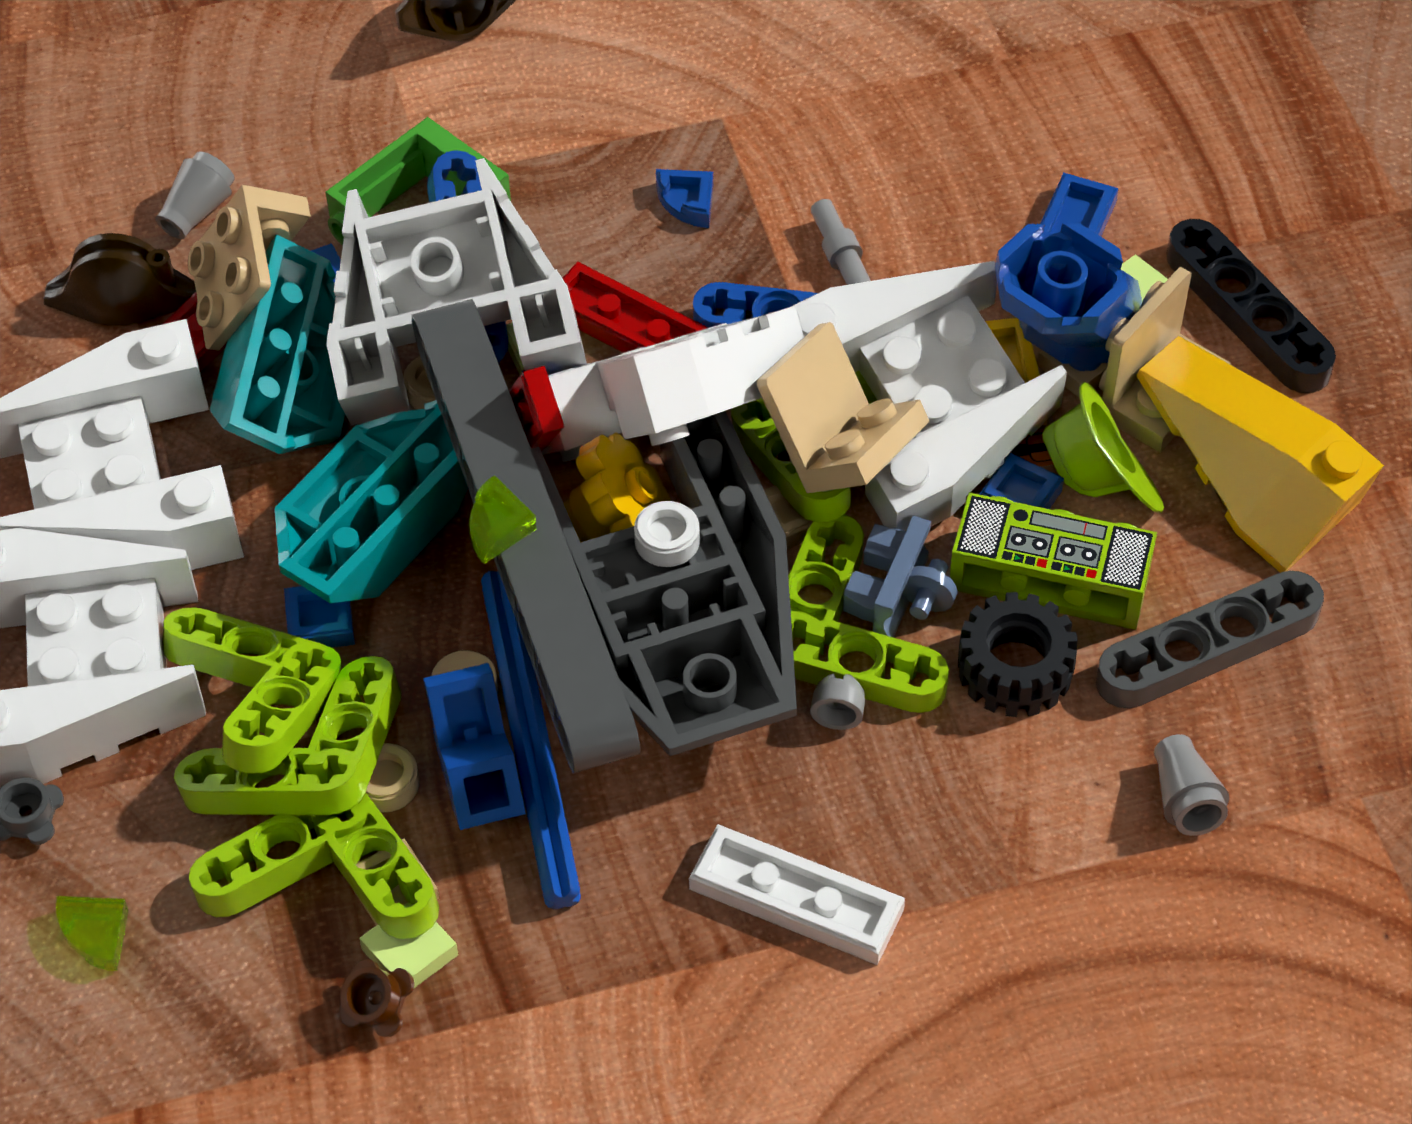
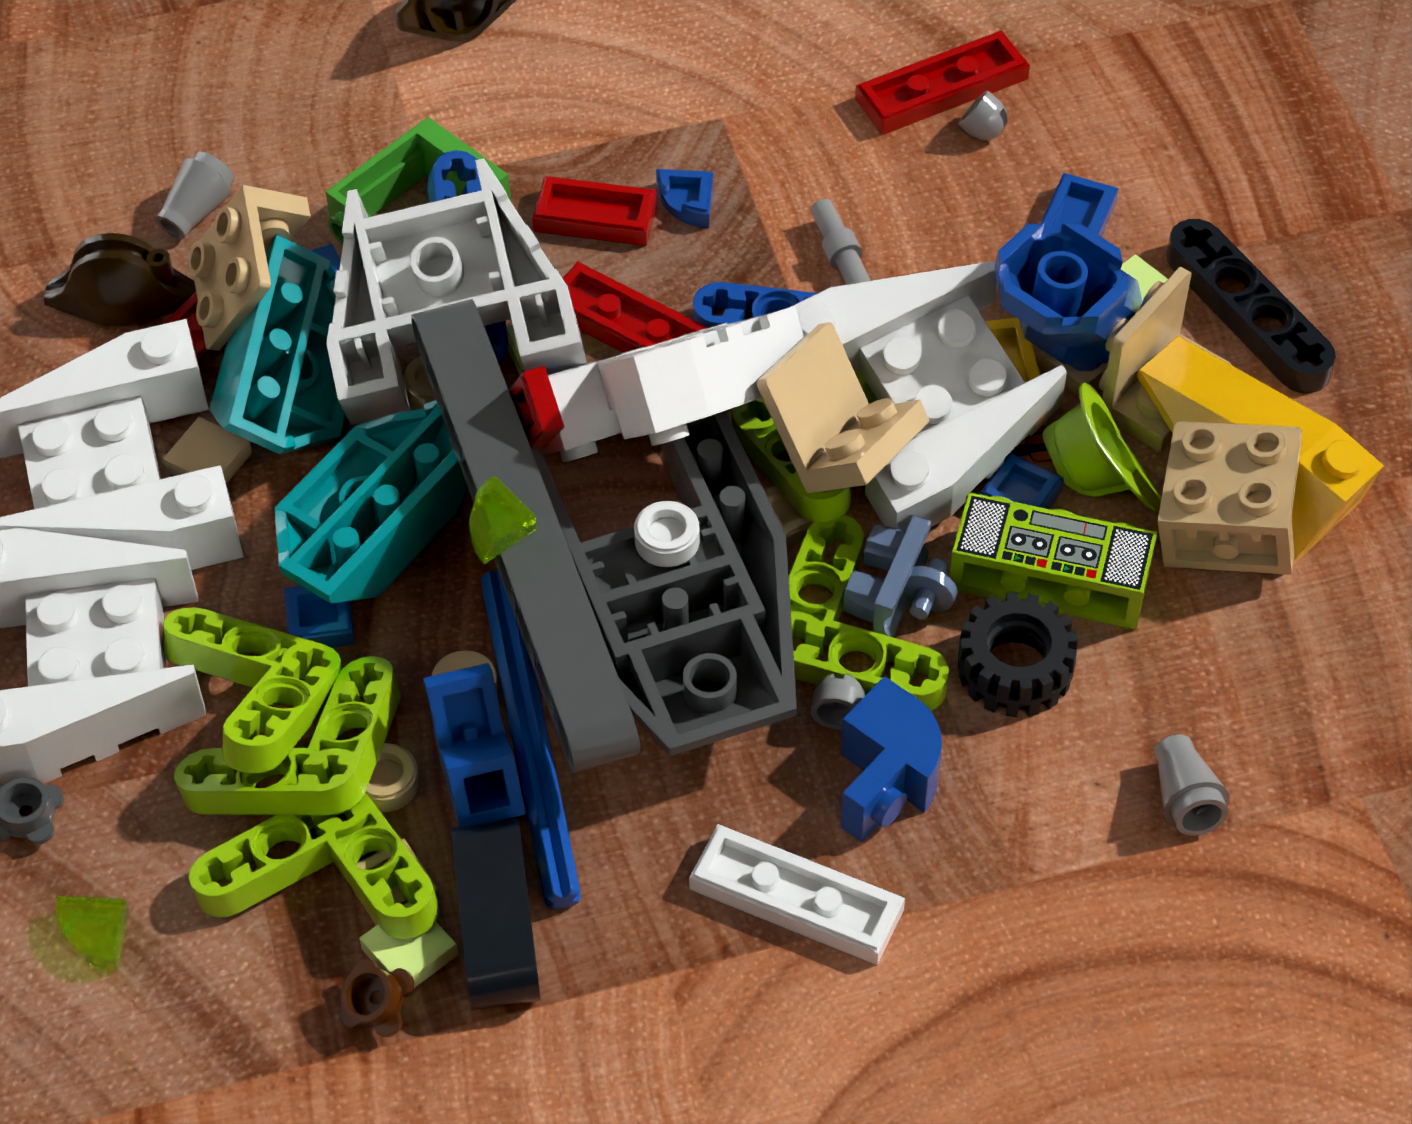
(205, 447): none -> tan tile
(495, 915): none -> black beam
(595, 210): none -> red tile
(614, 487): yellow plant -> none
(900, 753): none -> blue brick
(941, 82): none -> red tile
(985, 117): none -> light grey hinge
(1203, 630): dark grey beam -> none
(1230, 497): none -> tan bracket

